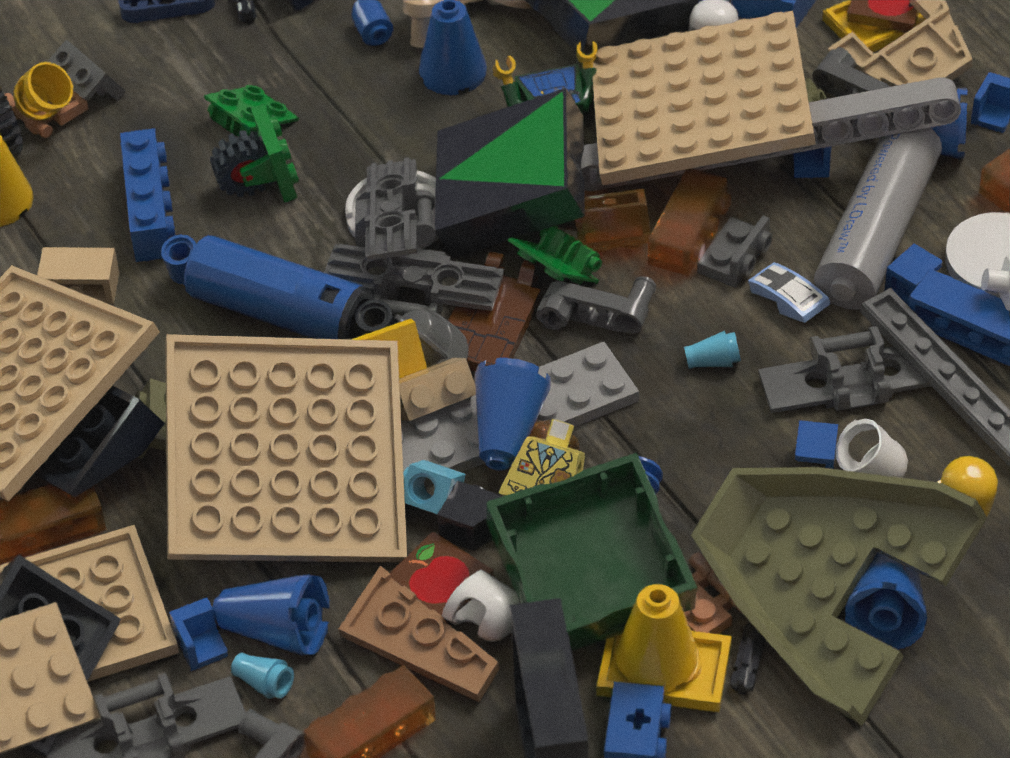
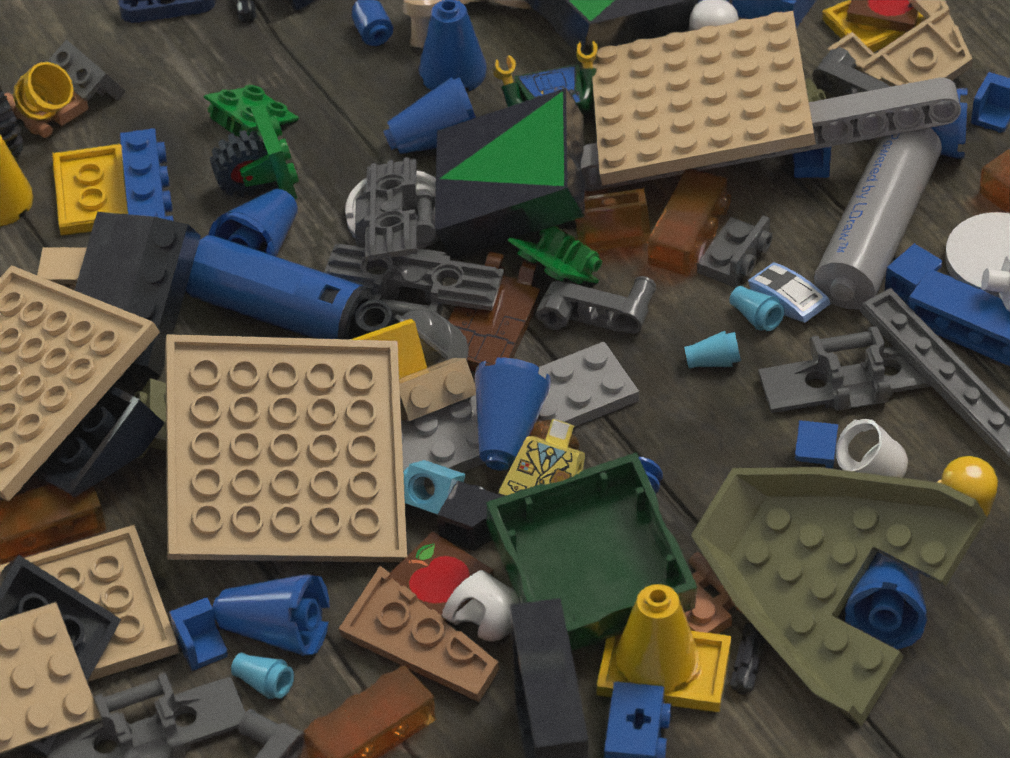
(88, 184): none -> yellow tile
(142, 269): none -> black slope
(258, 223): none -> blue cone
(418, 124): none -> blue cone
(759, 309): none -> medium azure cone

